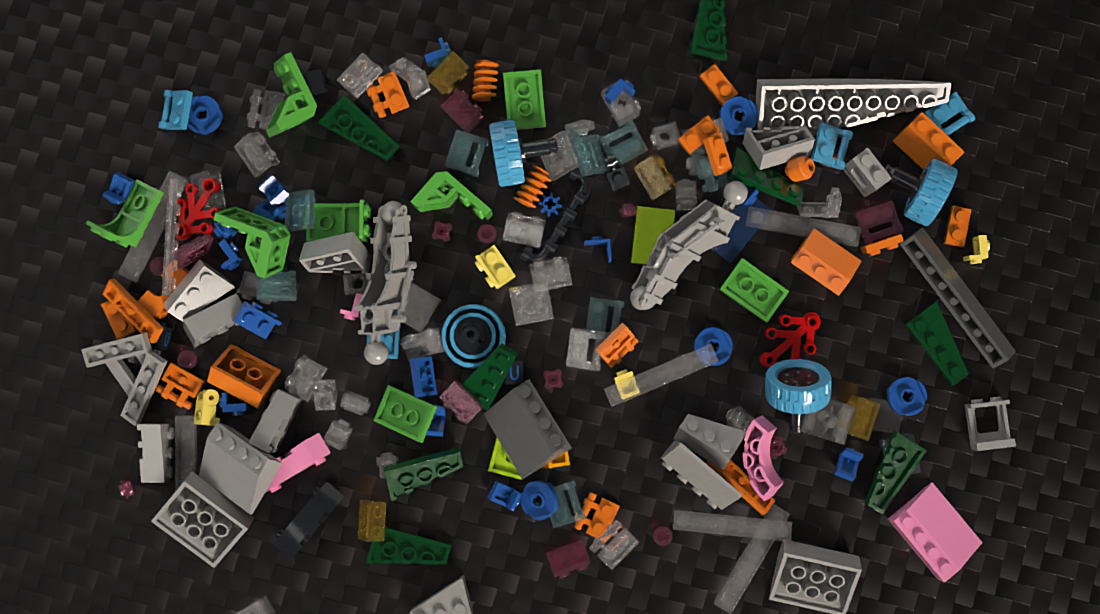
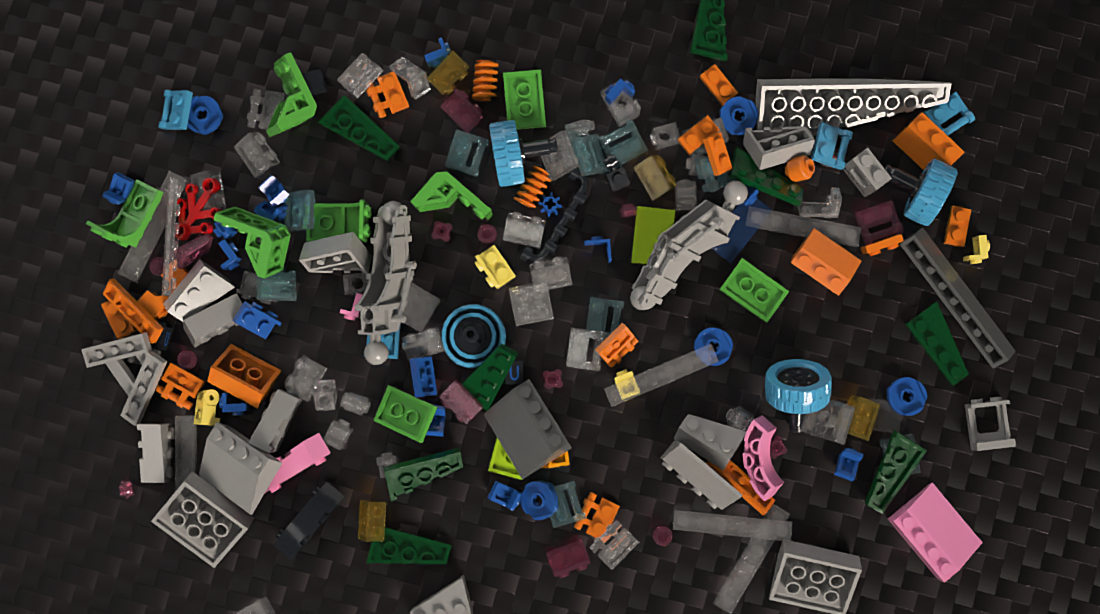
(793, 337): red plant -> none

